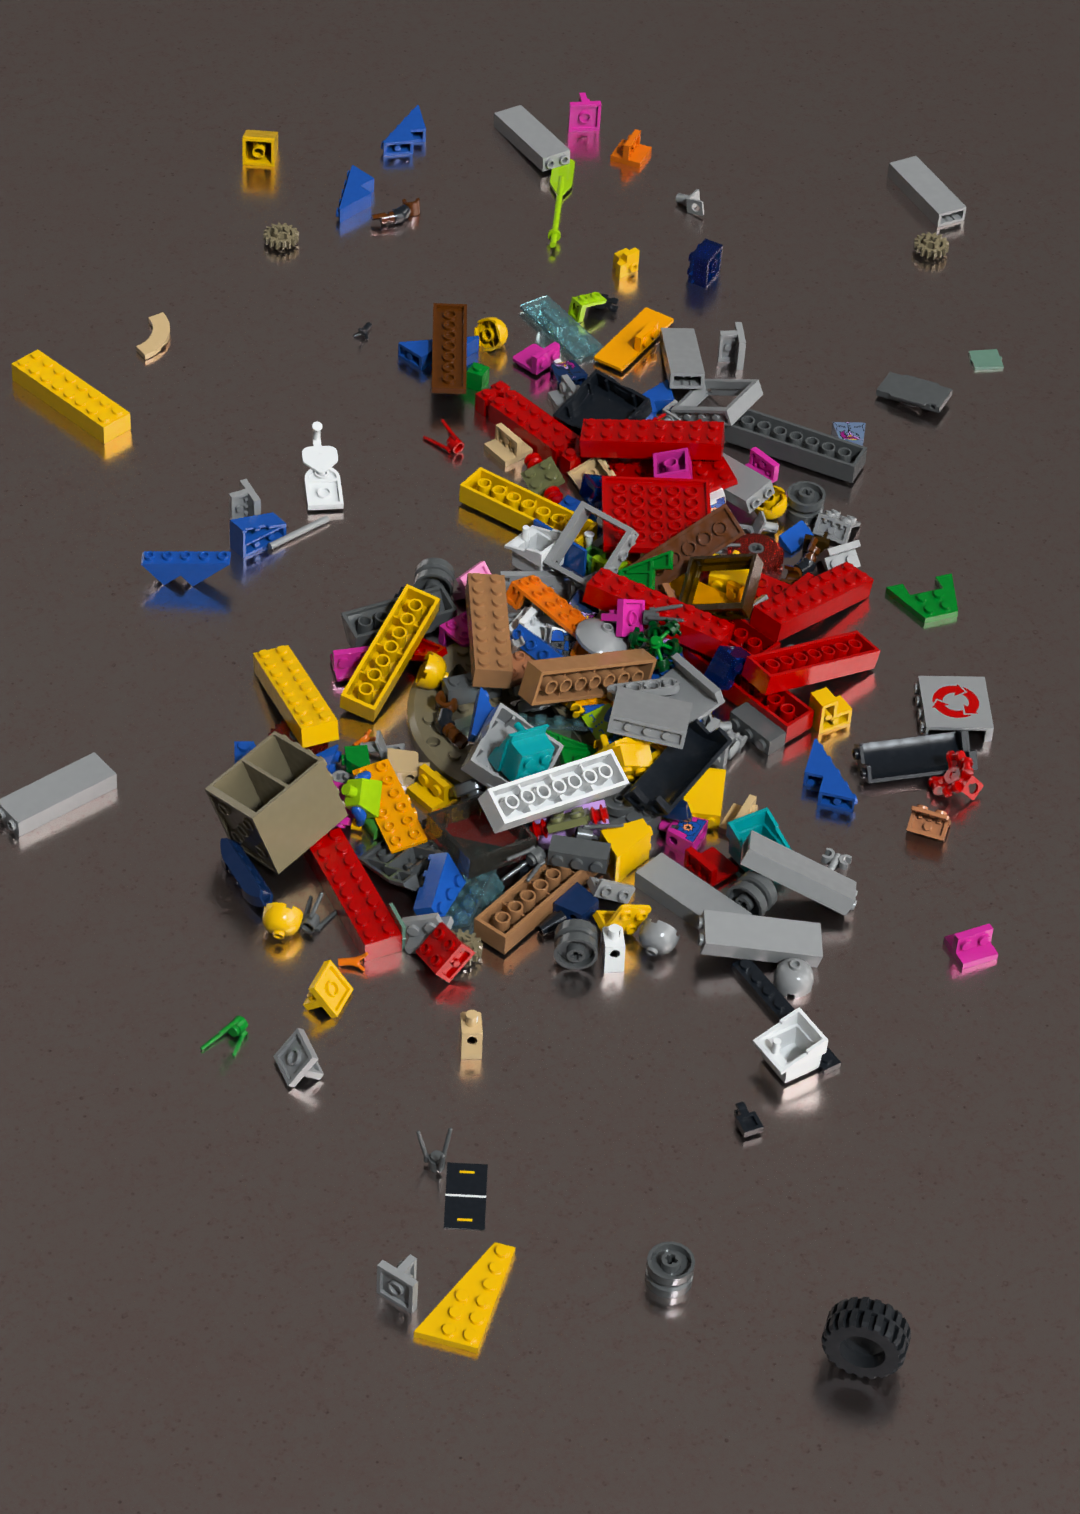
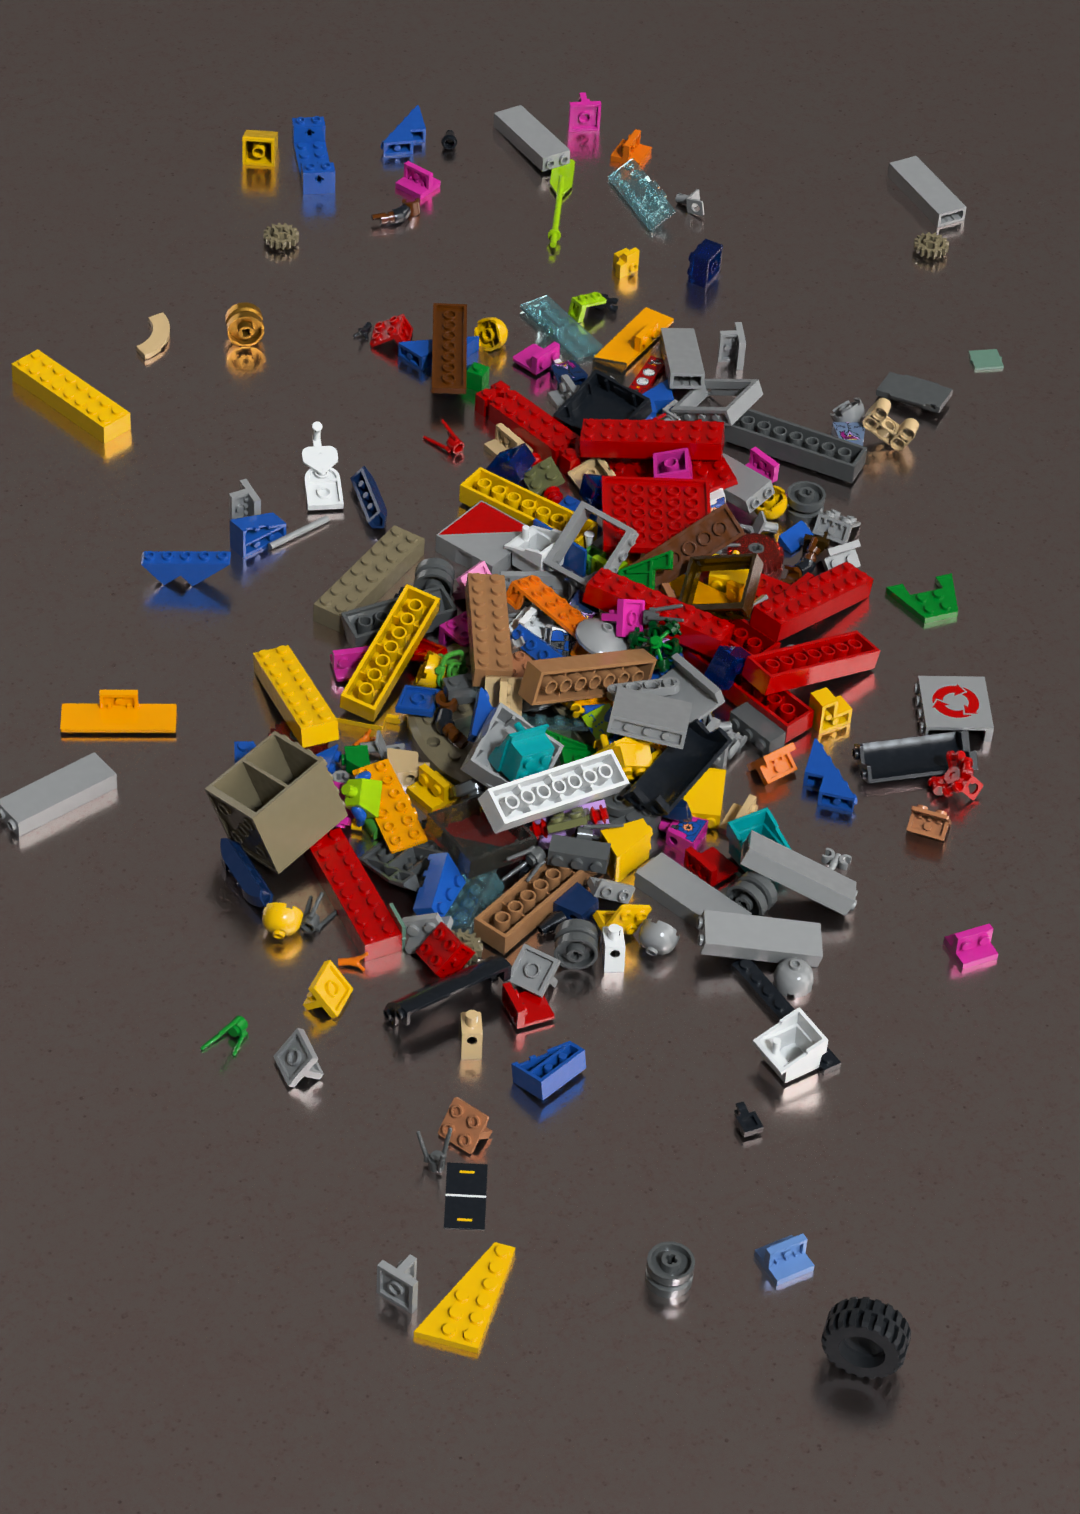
(118, 714): none -> light orange bracket
(244, 324): none -> pearl gold wheel
(311, 155): none -> blue plate
(356, 194): blue slope -> none
(369, 577): none -> dark tan brick
(370, 498): none -> dark blue brick
(390, 718): none -> yellow piece
(393, 328): none -> red bracket
(417, 181): none -> dark pink bracket
(417, 701): none -> blue plate
(449, 140): none -> black cone
(454, 666): none -> bright green piece
(467, 1125): none -> nougat bracket
(480, 537): none -> light grey tile
(489, 968): none -> black cylinder
(504, 690): none -> tan bracket
(513, 463): none -> clear blue brick
(525, 1007): none -> red bracket
(534, 970): none -> light grey bracket
(549, 1071): none -> blue wedge
(610, 368): none -> clear smoke panel
(642, 194): none -> clear light blue bracket
(648, 375): none -> tile
(775, 764): none -> orange bracket
(785, 1259): none -> medium blue bracket
(849, 411): none -> light grey cylinder
(887, 429): none -> tan beam

